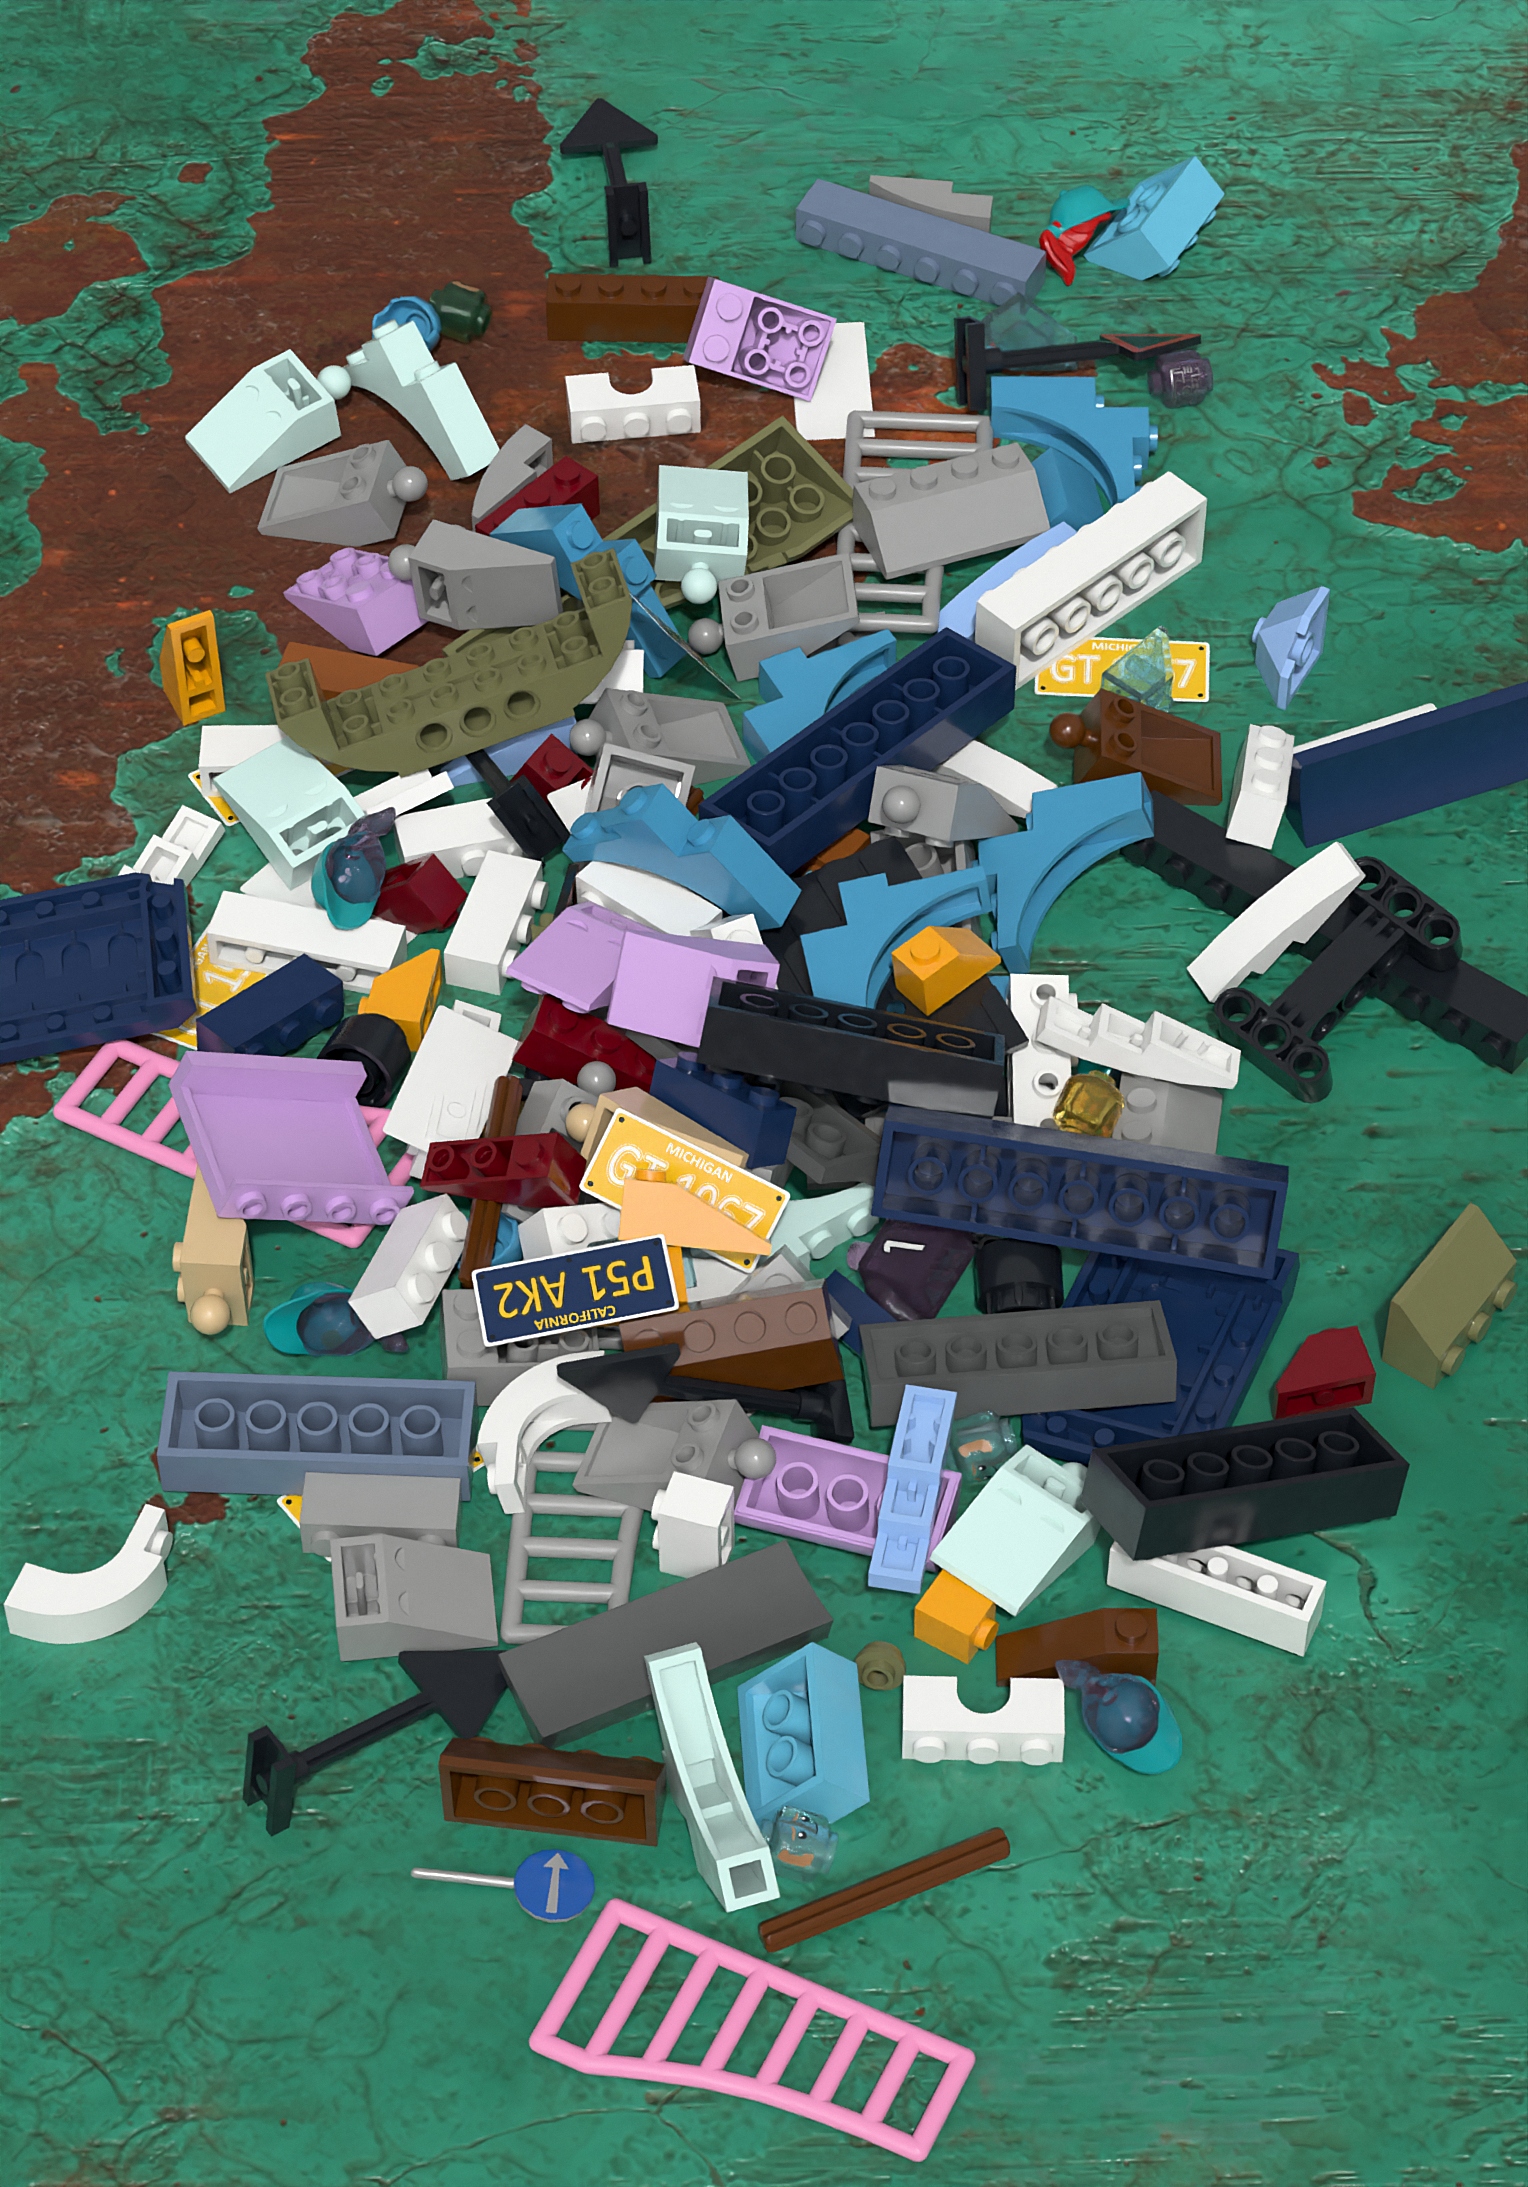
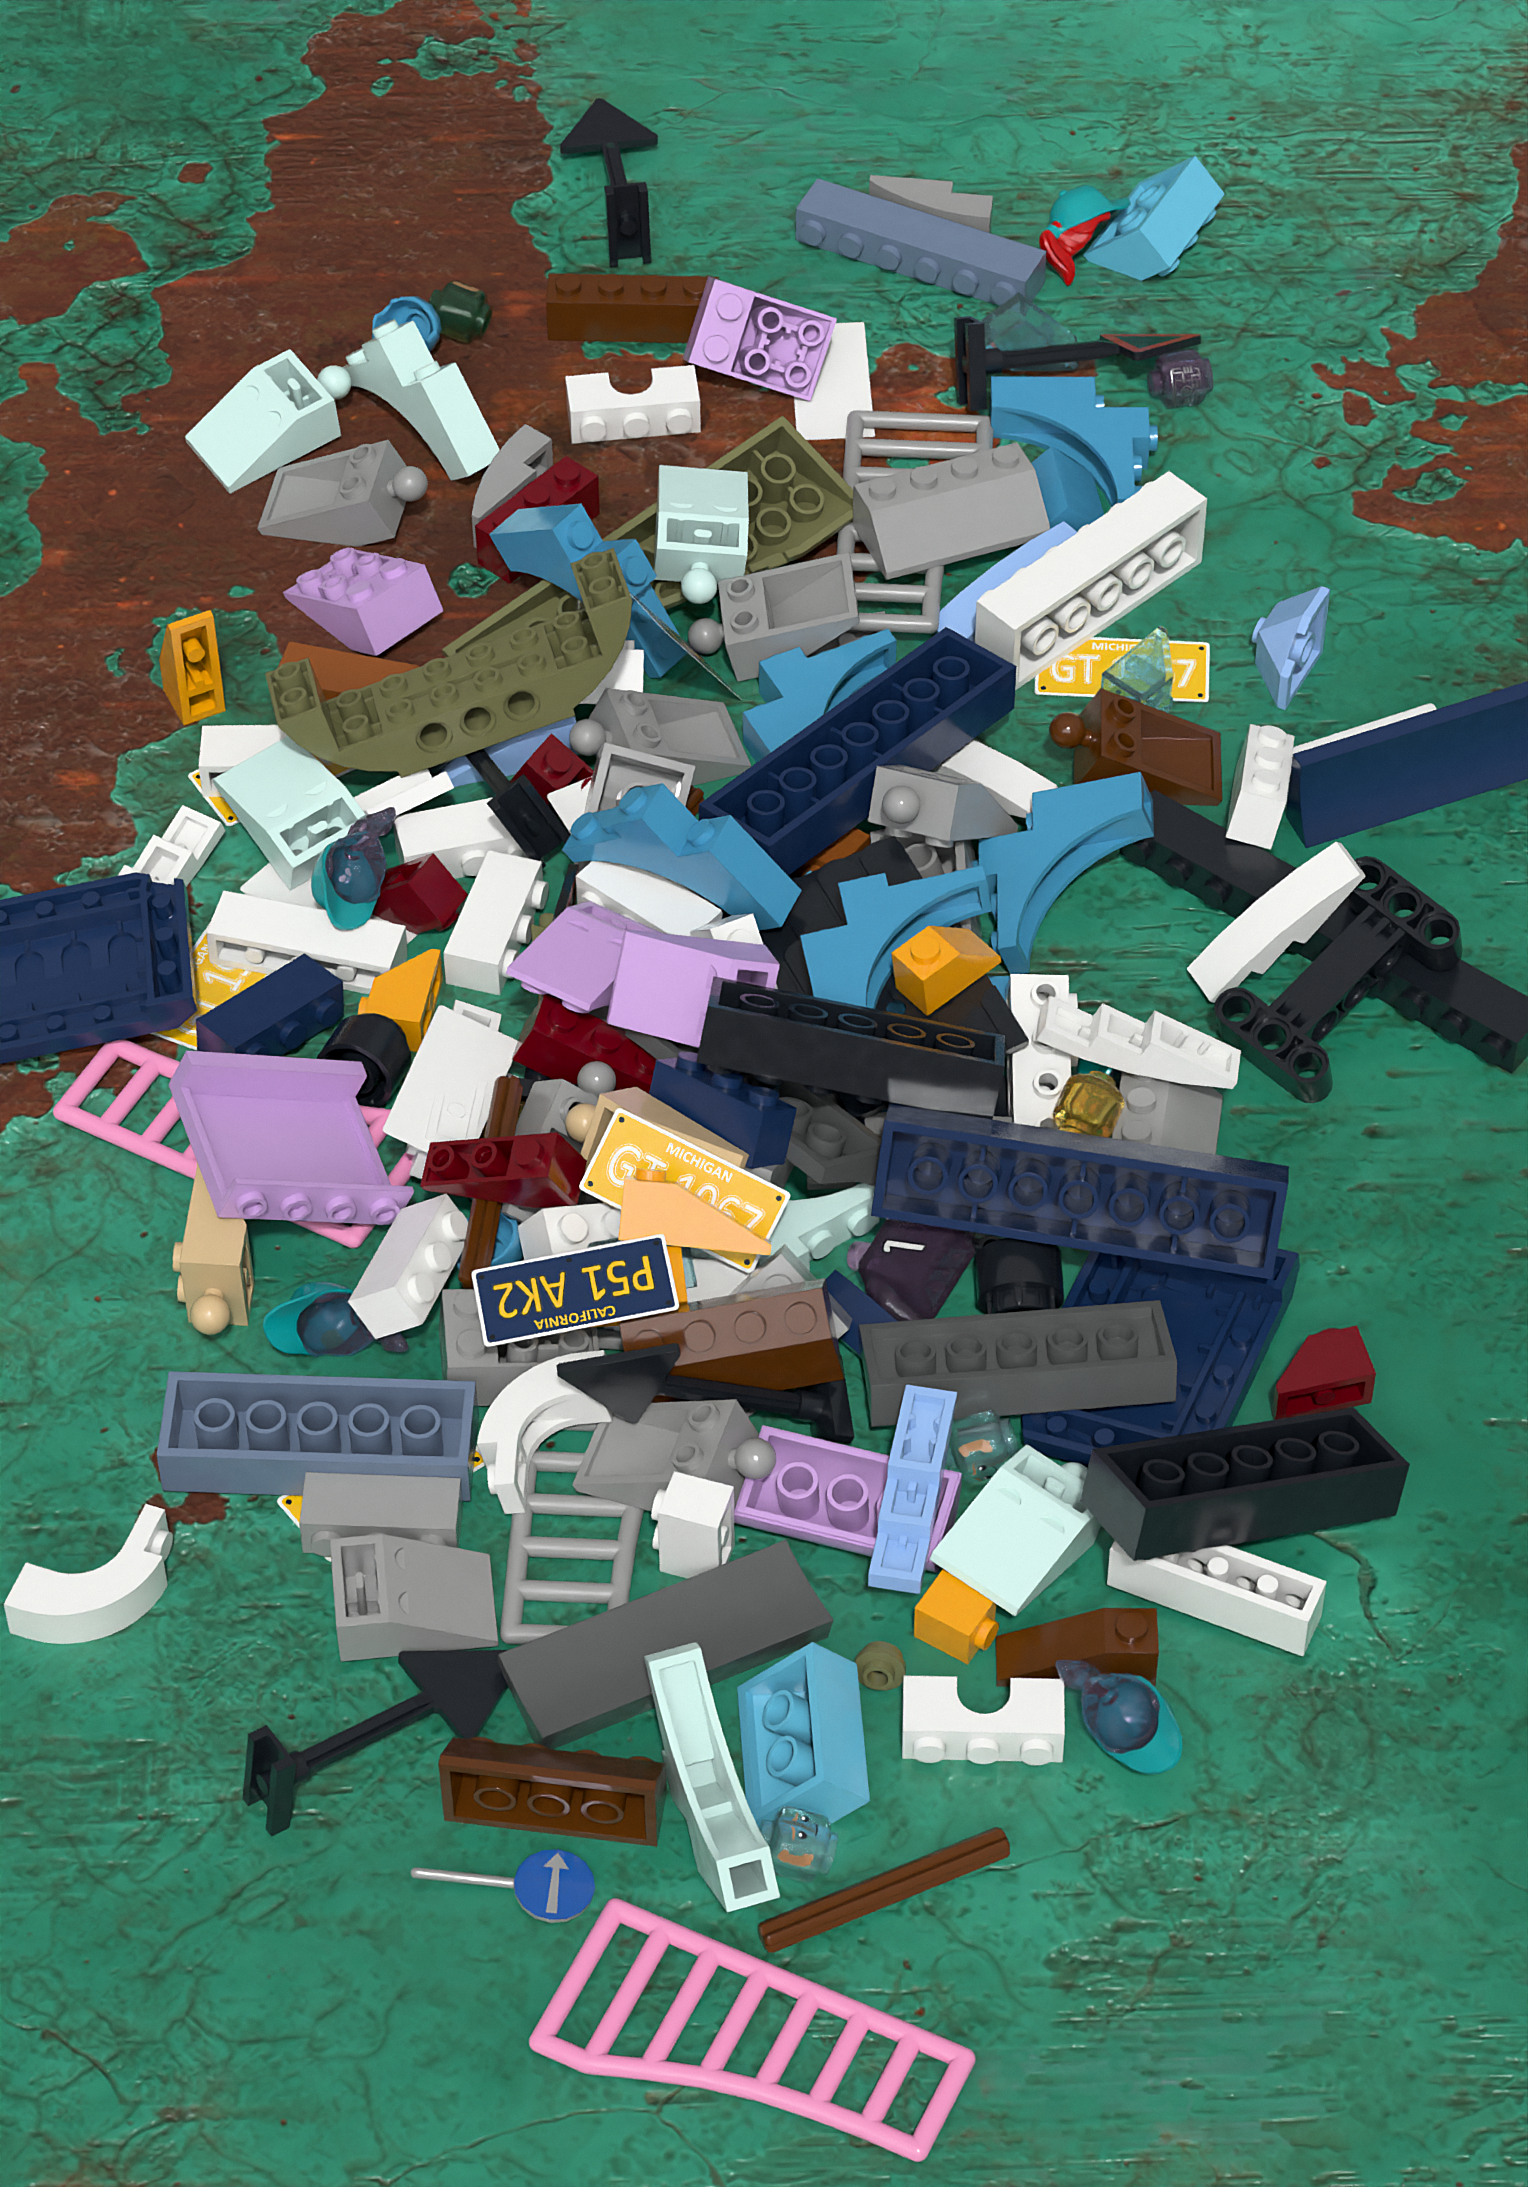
(477, 579): light grey slope -> none
(1449, 1300): olive slope -> none

